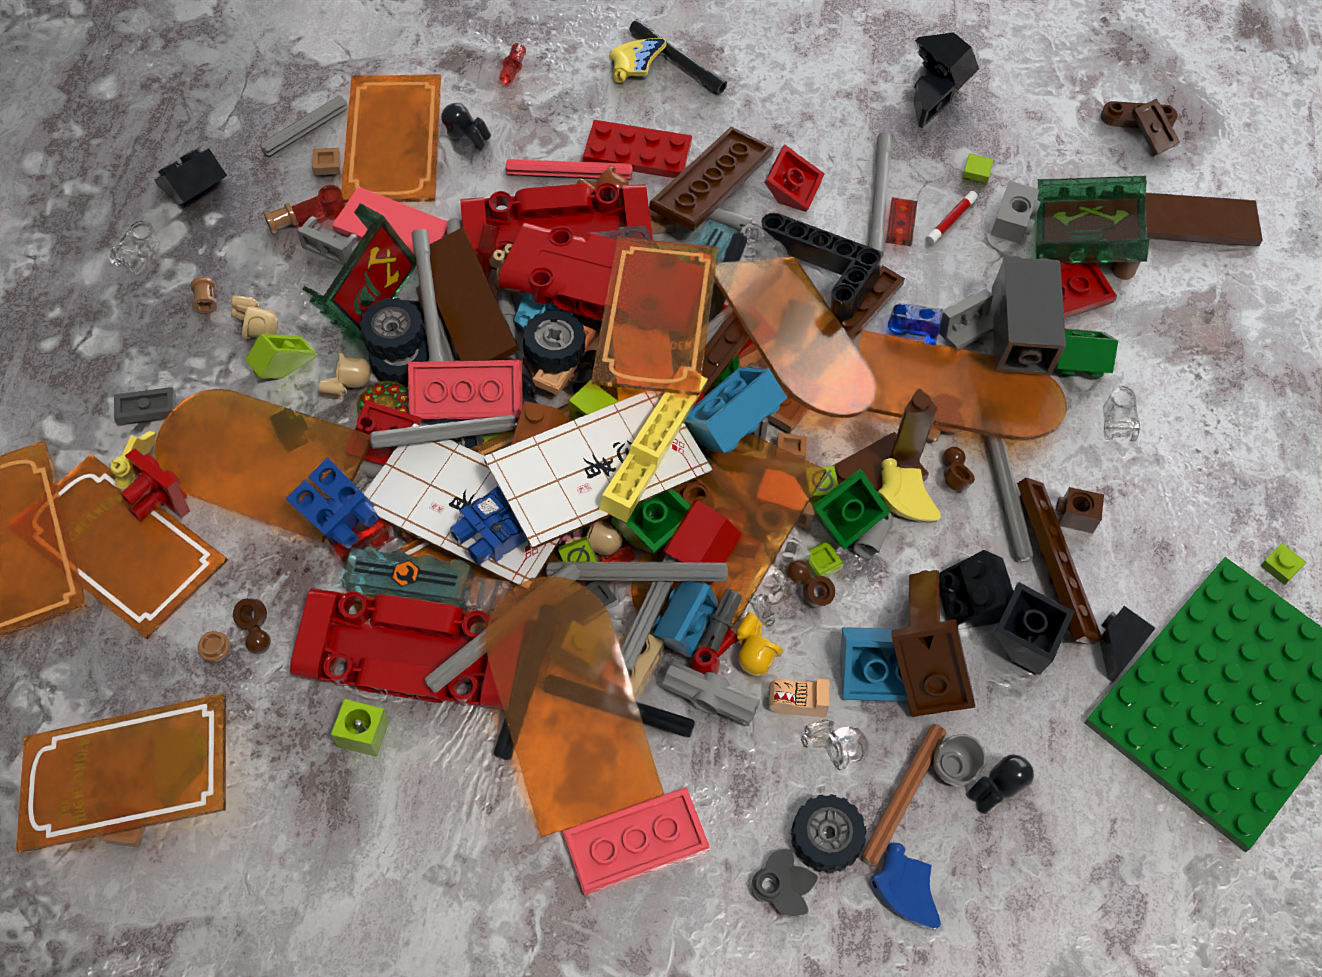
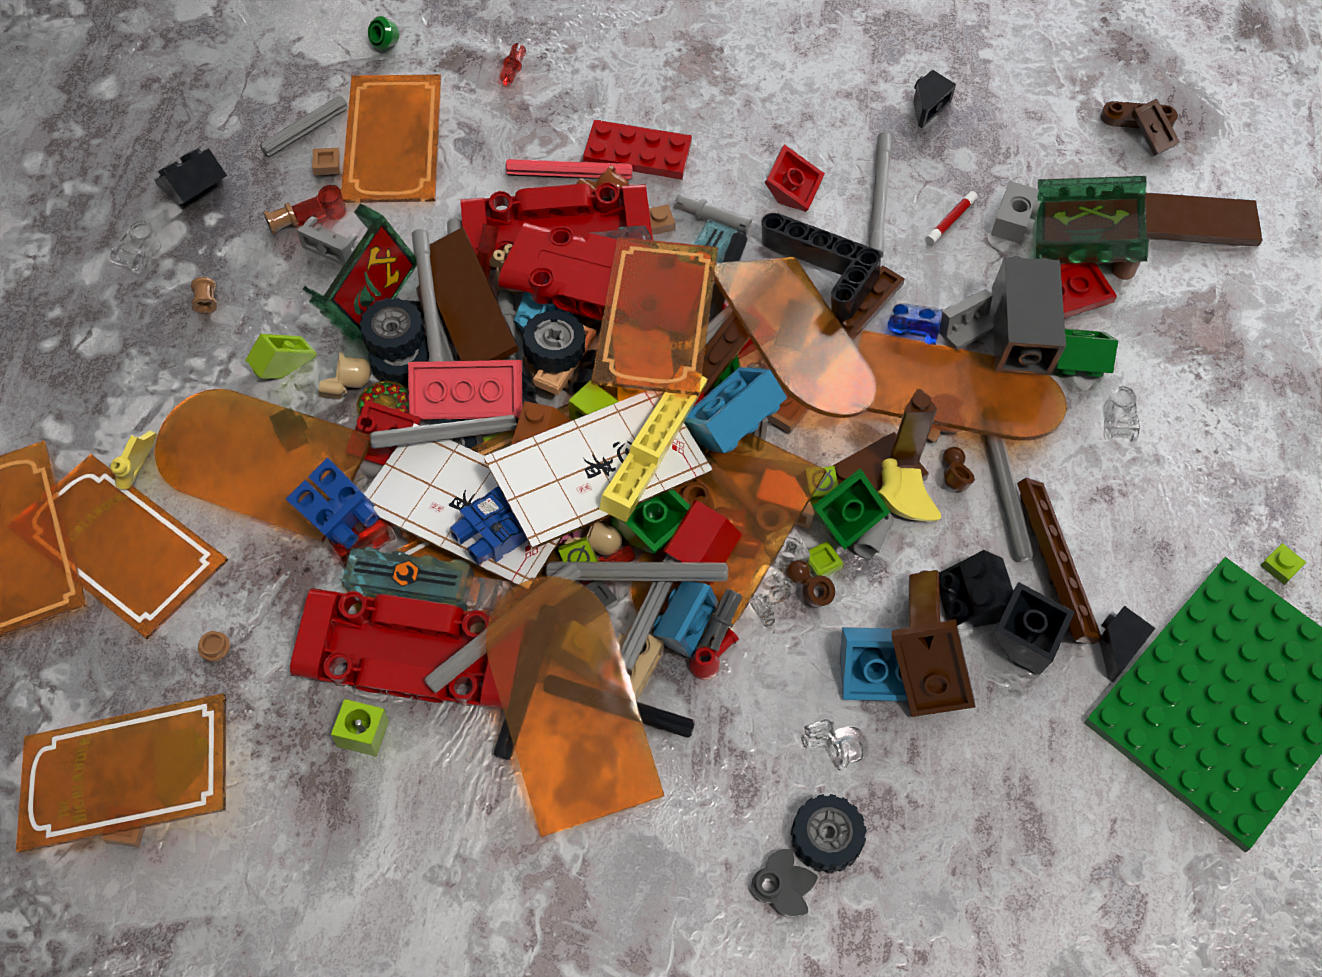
(144, 405): dark grey plate -> none
(152, 488): red plate -> none
(256, 319): tan piece -> none
(257, 640): reddish brown plate -> none
(383, 33): none -> green cone
(400, 216): coral tile -> none
(460, 123): black piece -> none
(635, 57): light yellow arm -> none
(635, 841): coral tile -> none
(707, 77): black piece -> none
(710, 693): light grey piece -> none
(711, 178): reddish brown tile -> none
(757, 651): yellow piece -> none
(762, 246): clear piece -> none
(792, 443): medium nougat plate -> none
(799, 697): light nougat leg -> none
(901, 221): clear red tile -> none
(903, 796): nougat axle -> none
(906, 888): blue arm -> none
(948, 56): black slope -> none
(959, 759): light grey hair -> none
(978, 168): lime tile -> none
(1006, 779): black piece -> none
(1088, 502): reddish brown brick -> none

